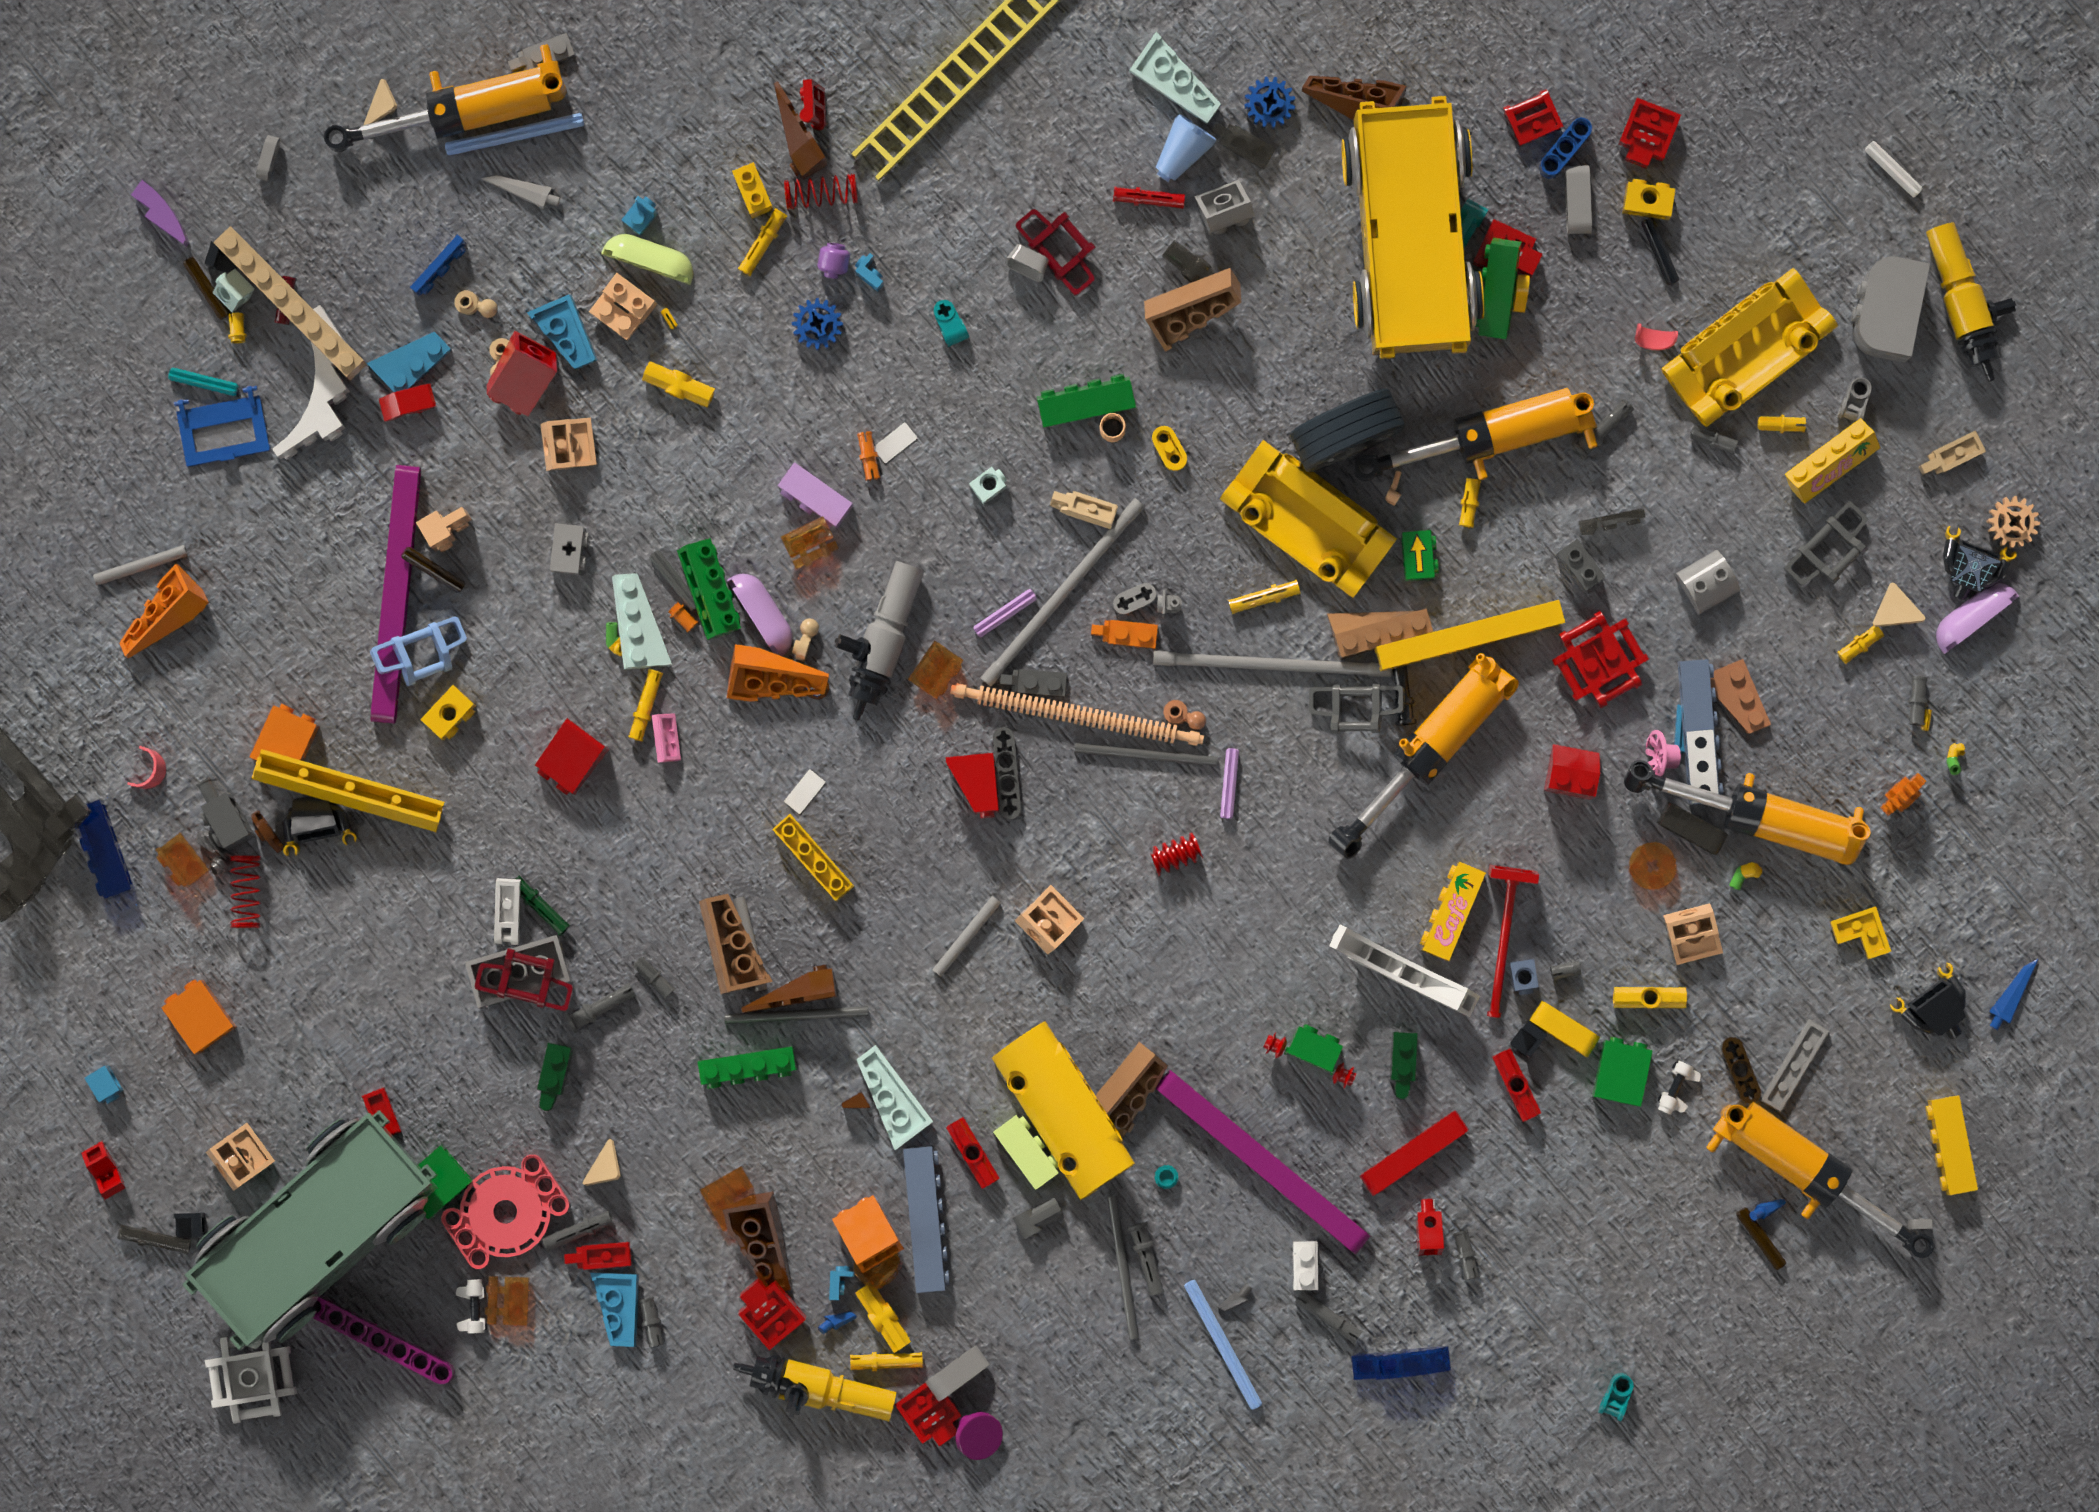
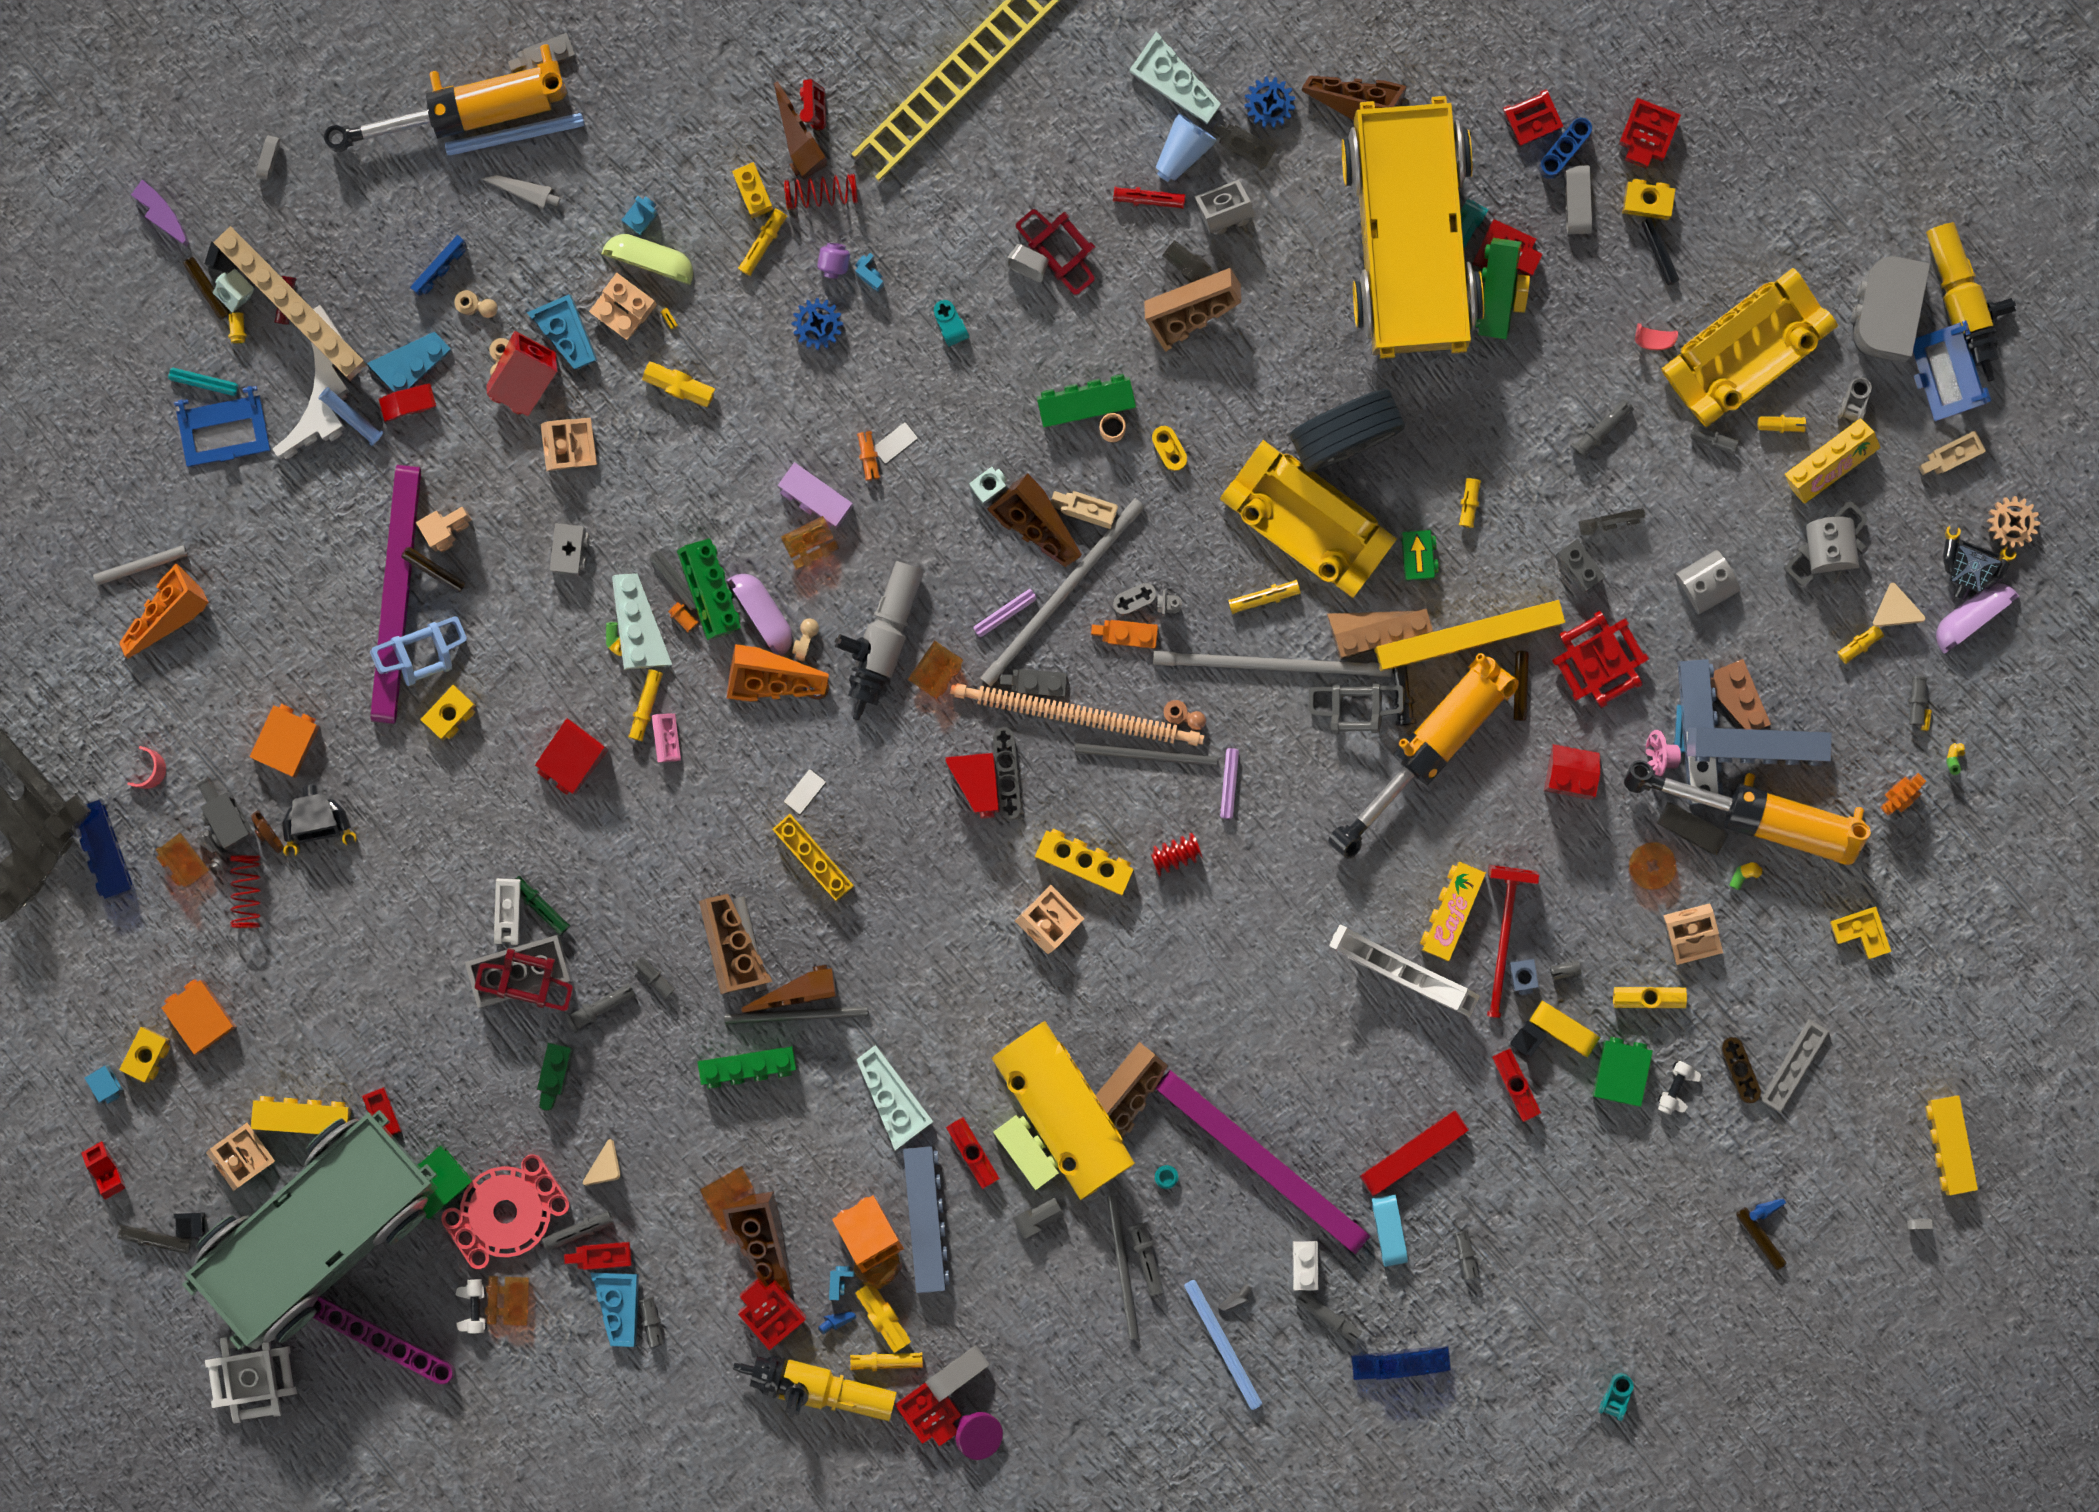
(133, 1063): none -> yellow brick
(296, 1117): none -> yellow brick
(348, 790): yellow tile -> none
(350, 416): none -> medium blue pin
(382, 104): tan piece -> none
(856, 1101): reddish brown slope -> none
(966, 936): light grey piece -> none
(1031, 514): none -> reddish brown wedge
(1055, 838): none -> yellow brick
(1314, 1050): green brick -> none
(1389, 1230): none -> medium azure beam
(1393, 496): light nougat hand -> none
(1403, 1062): dark green hinge -> none
(1429, 1240): red torso -> none
(1498, 431): light orange piece -> none
(1520, 695): none -> dark brown axle
(1759, 744): none -> sand blue brick
(1805, 1166): light orange piece -> none
(1832, 544): none -> light grey brick
(1893, 169): white axle -> none
(1938, 1007): black torso -> none
(1948, 372): none -> piece
(2008, 1002): blue bar -> none

